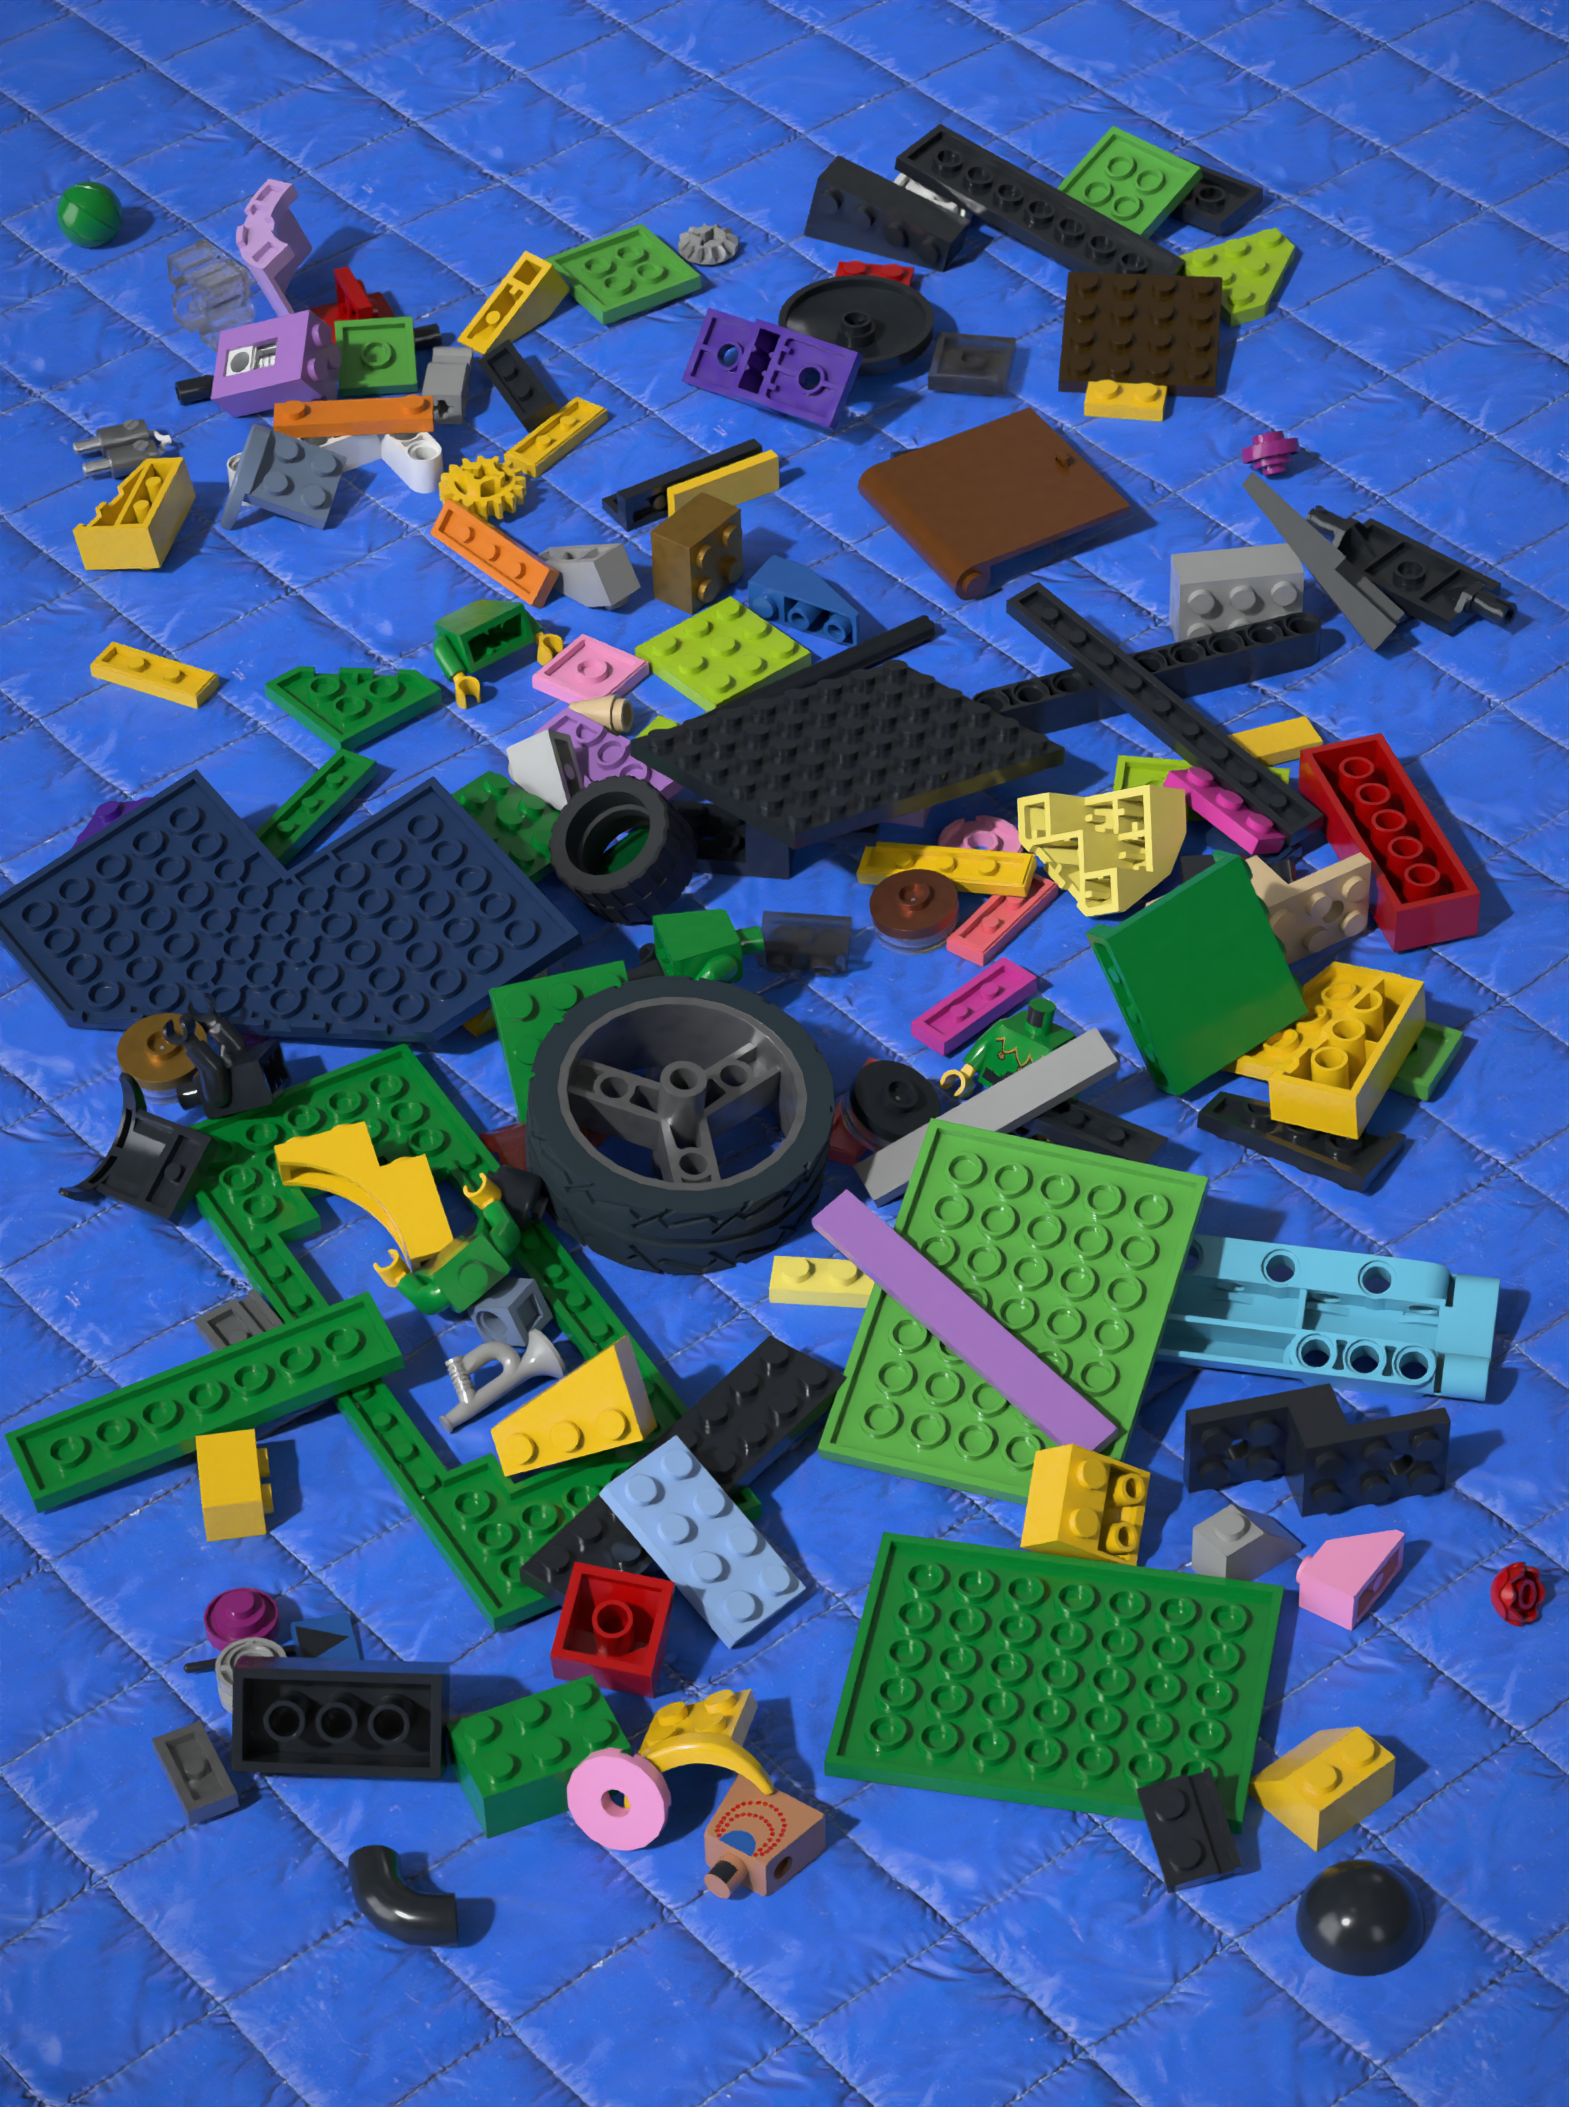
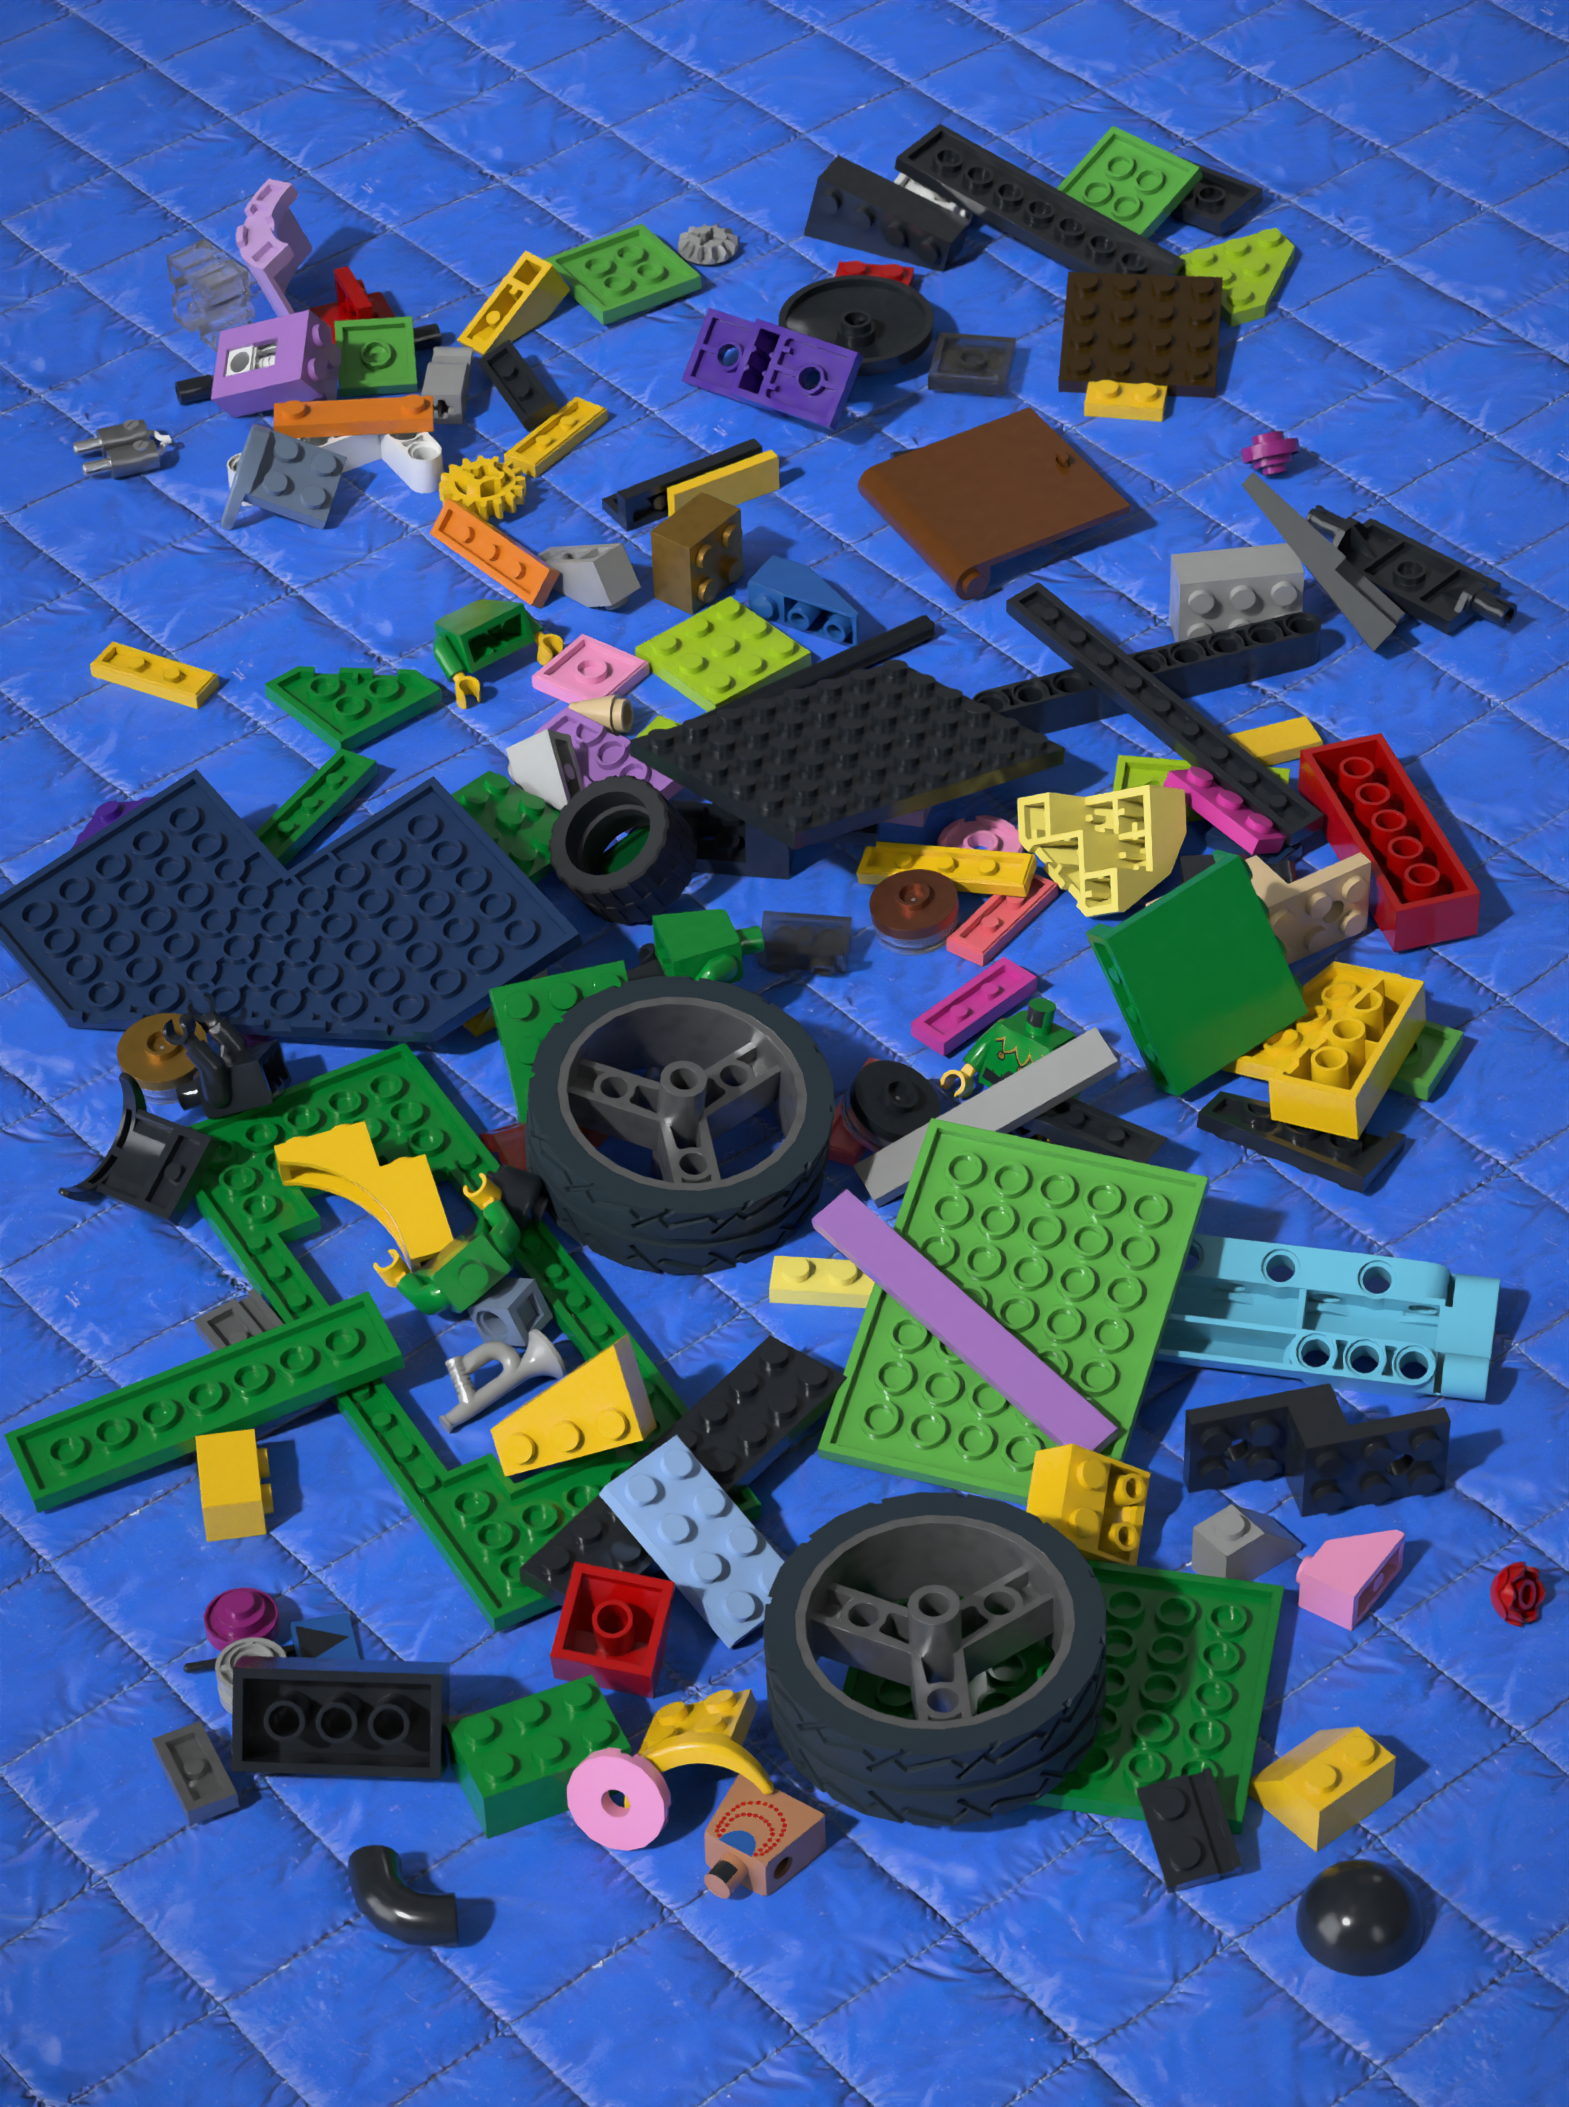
(89, 214): green piece -> none
(140, 520): yellow wedge -> none
(1018, 1588): none -> wheel

